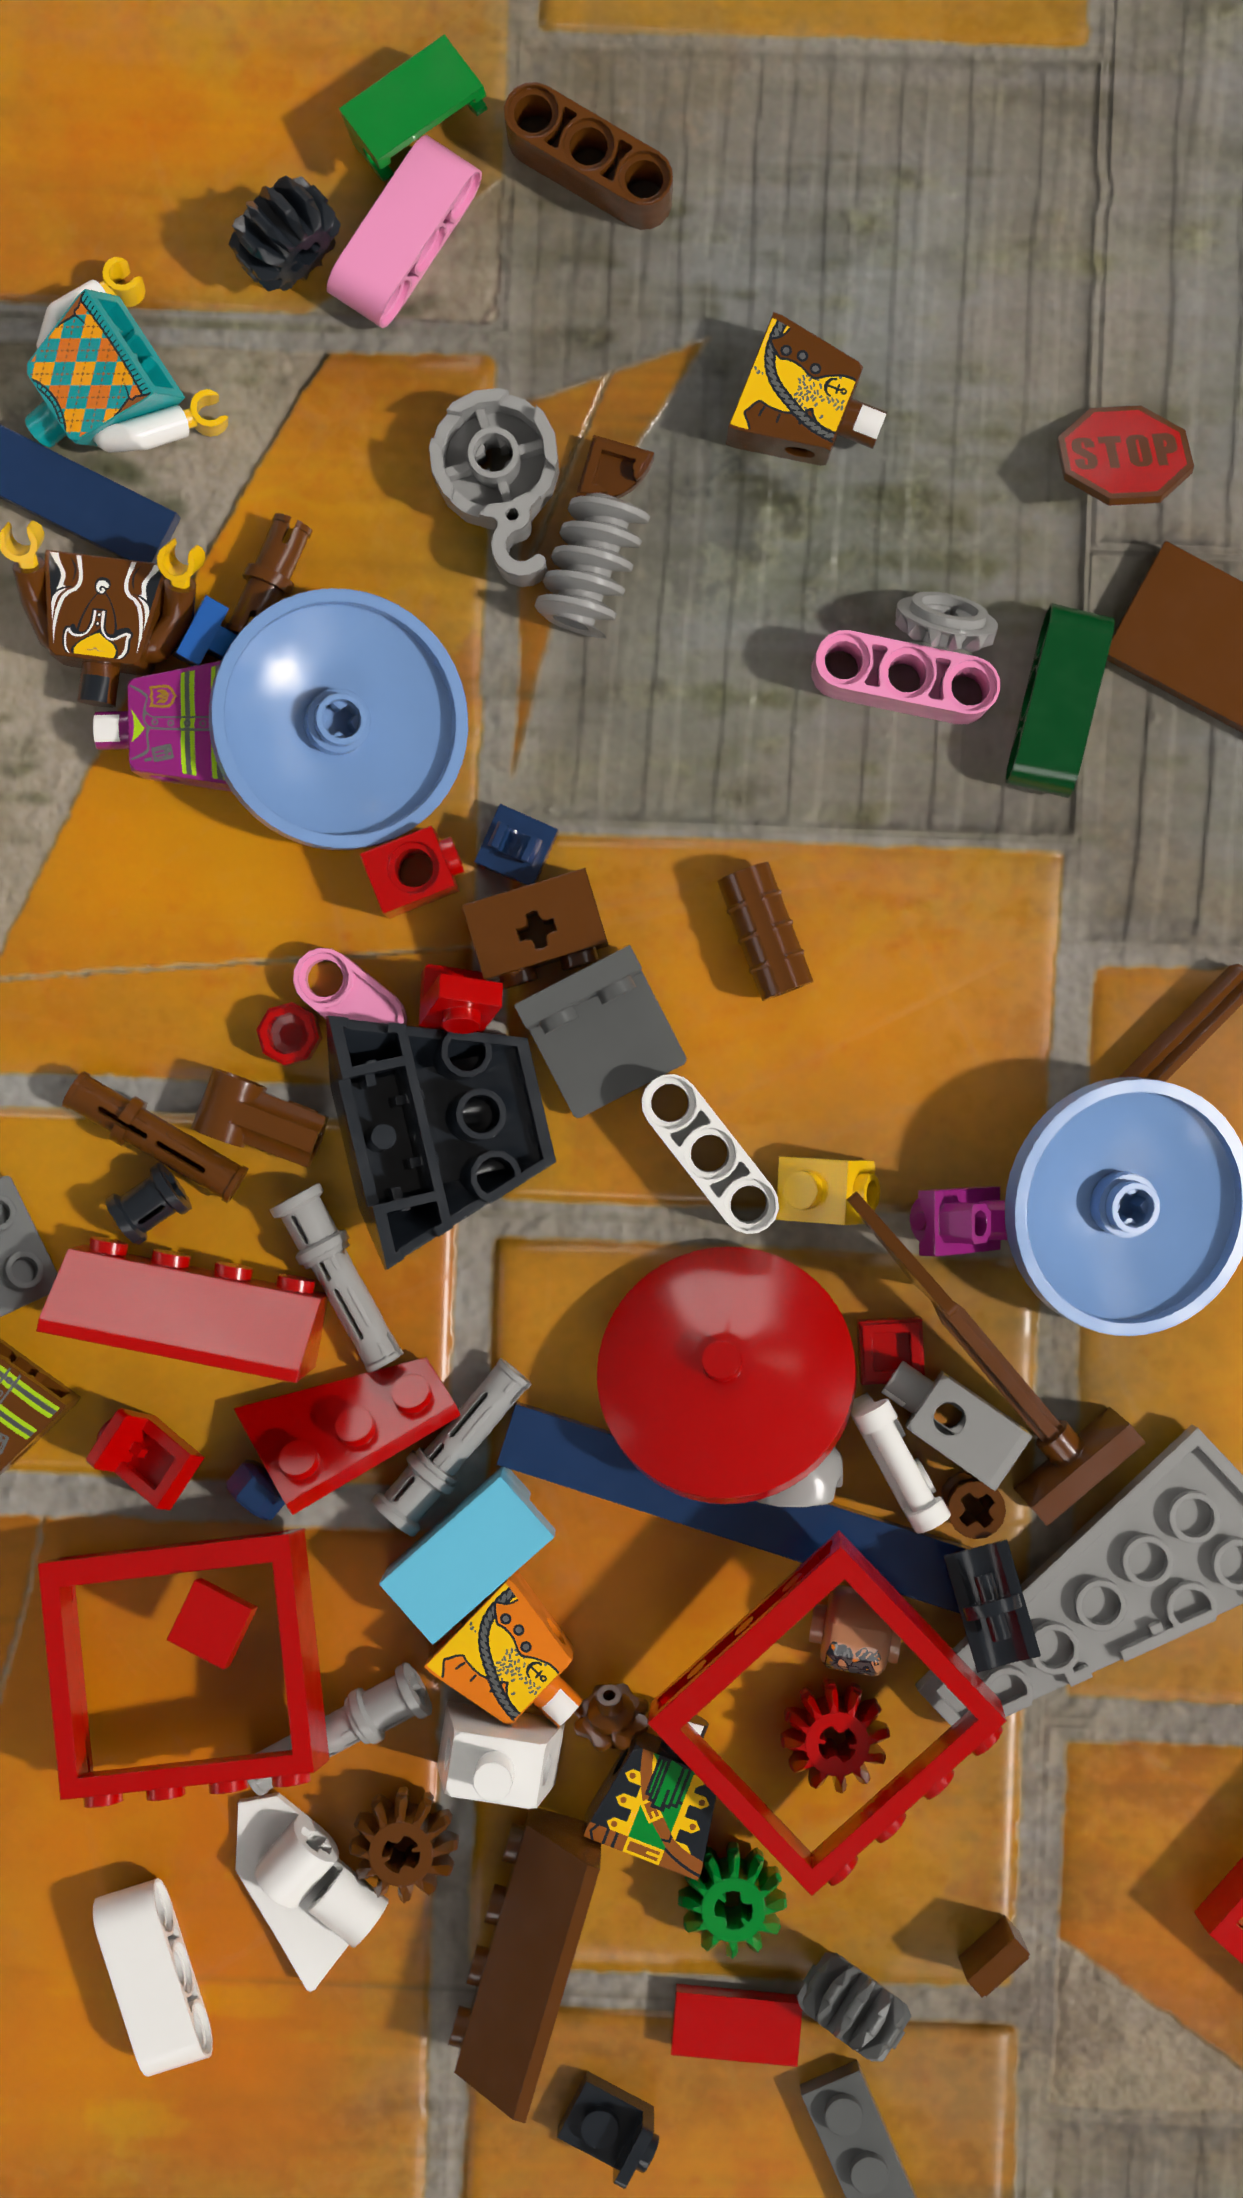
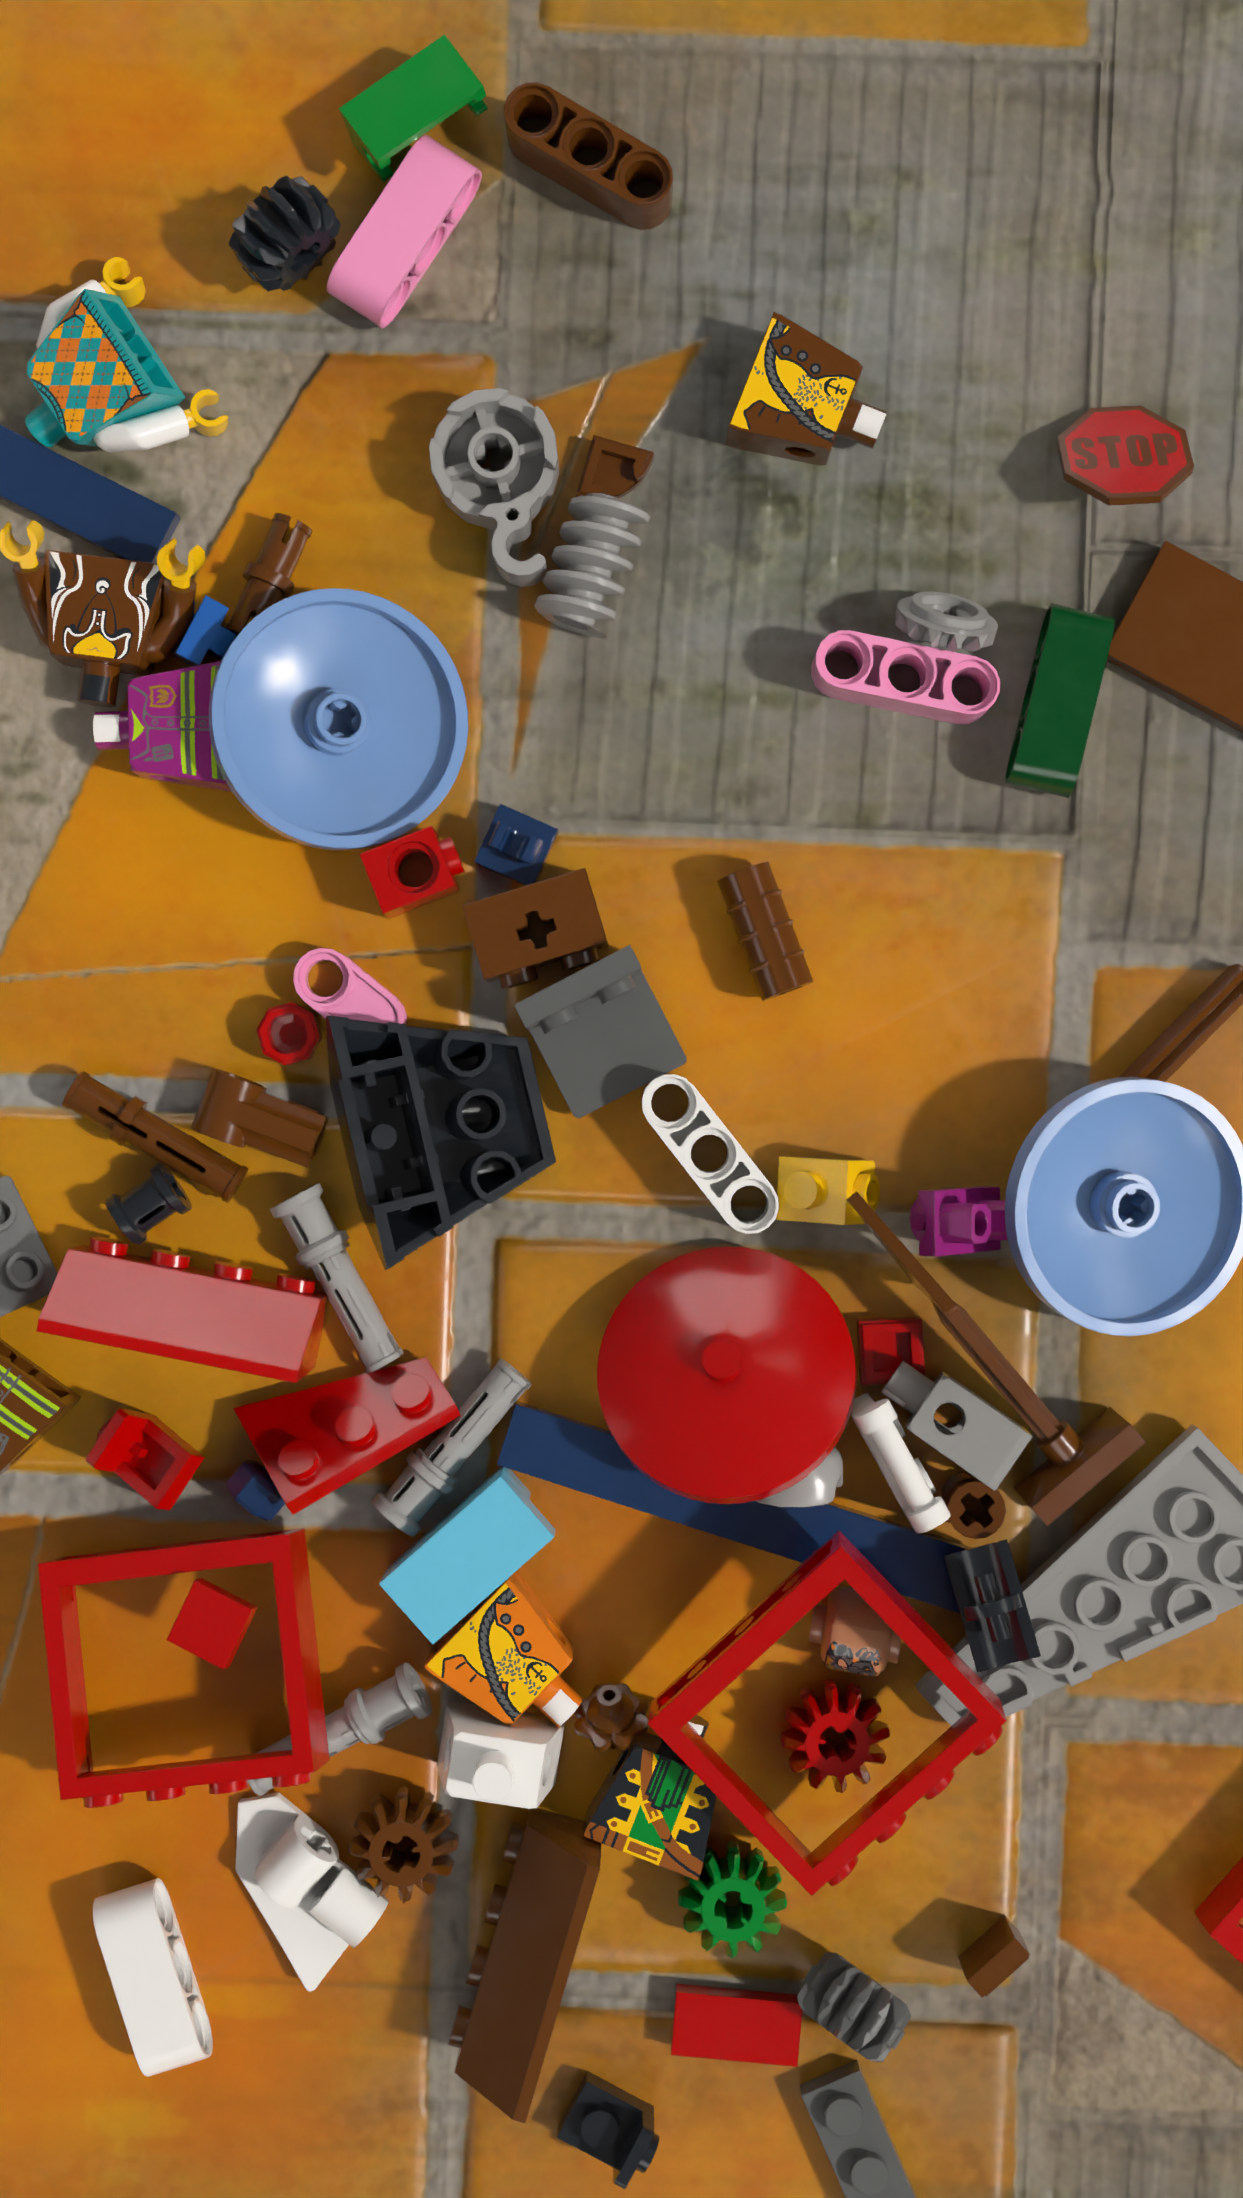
(457, 999): red bracket -> none

